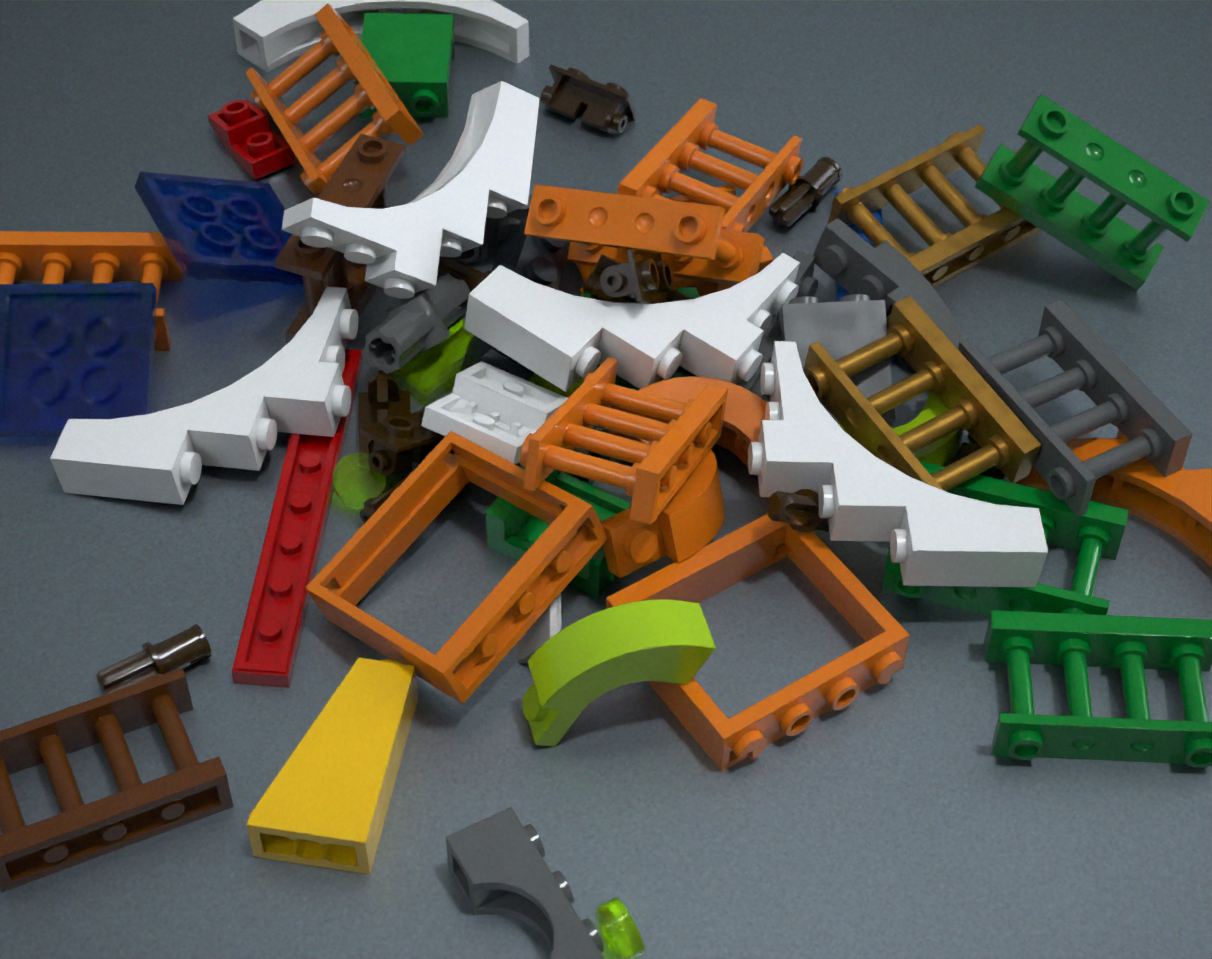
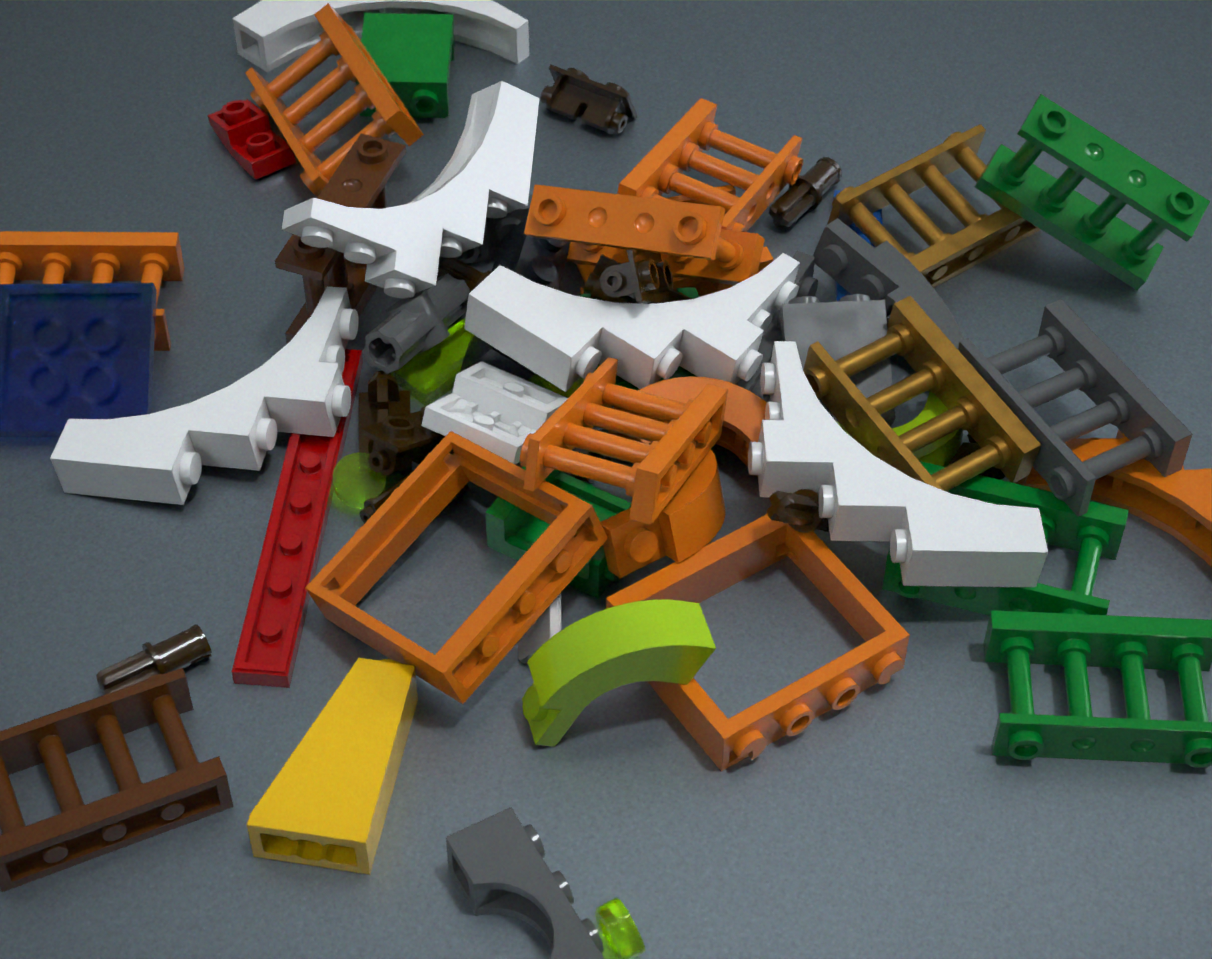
(218, 226): clear blue plate -> none

